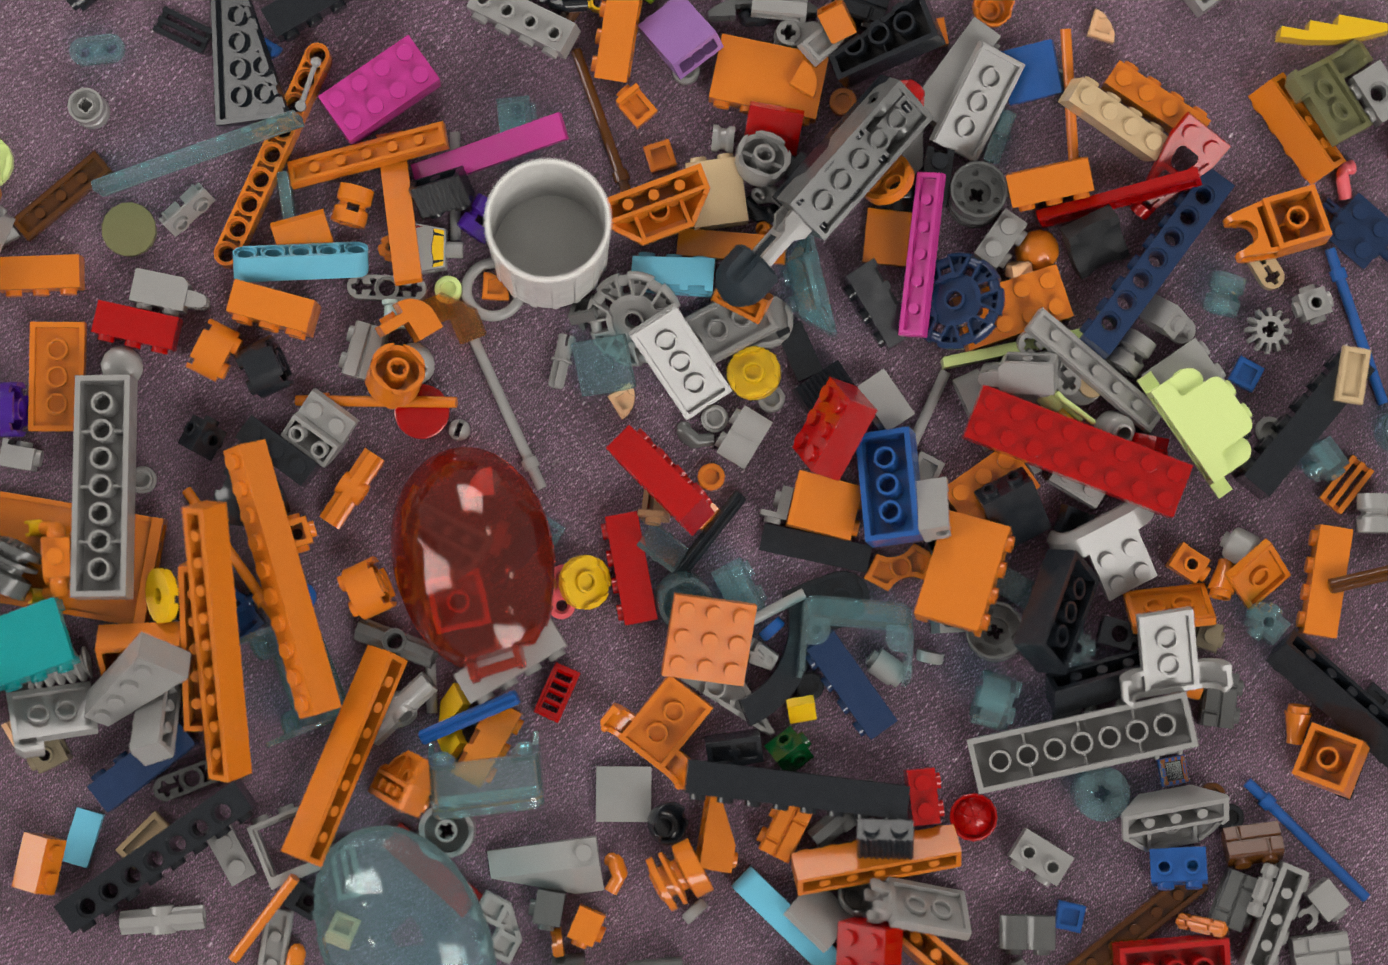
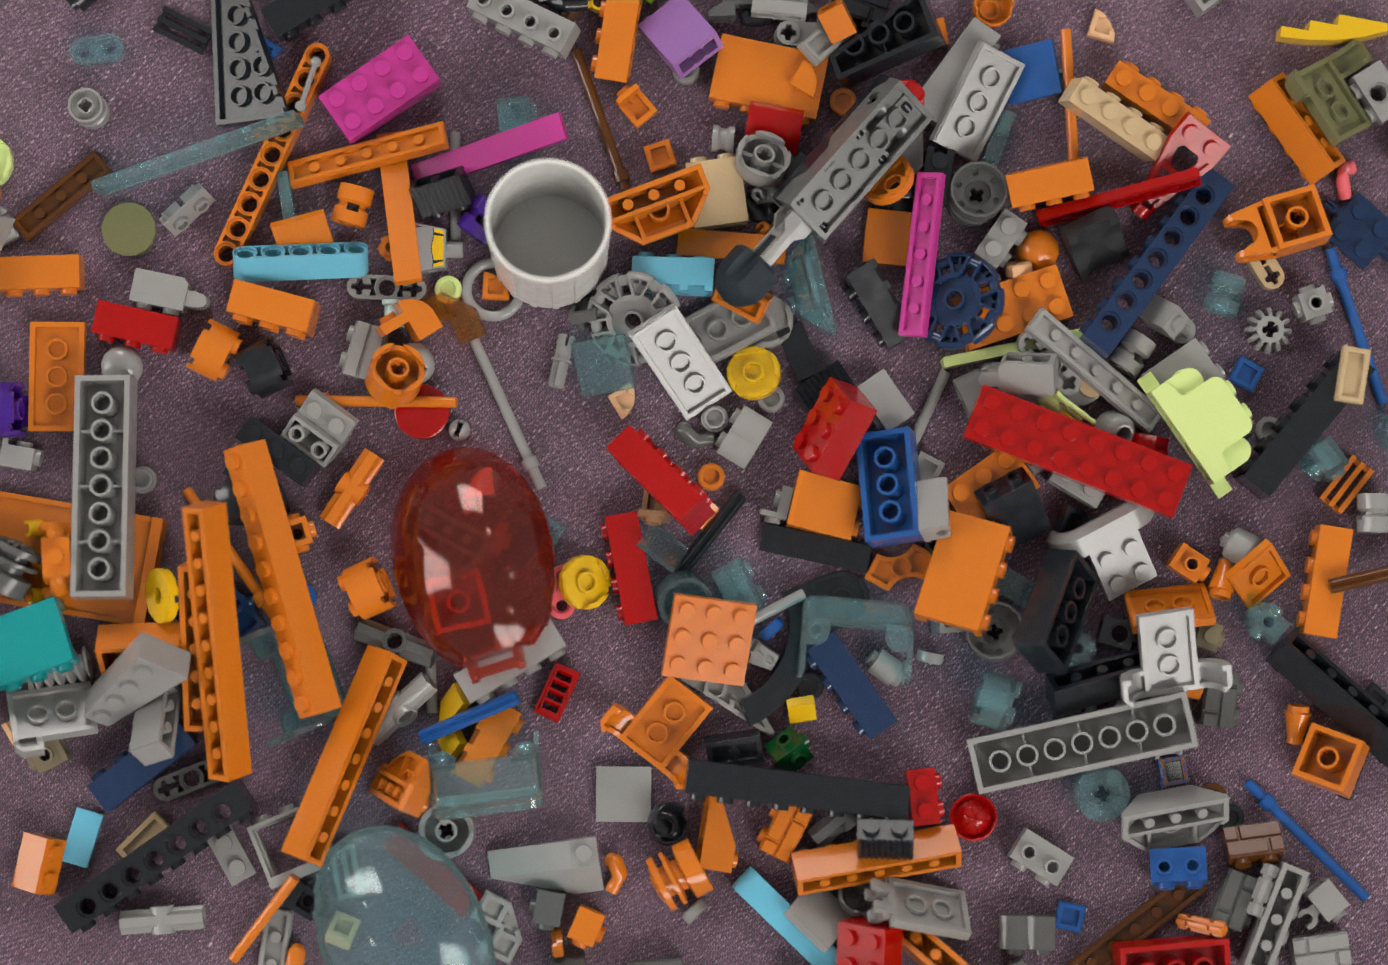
(202, 436): black brick -> none

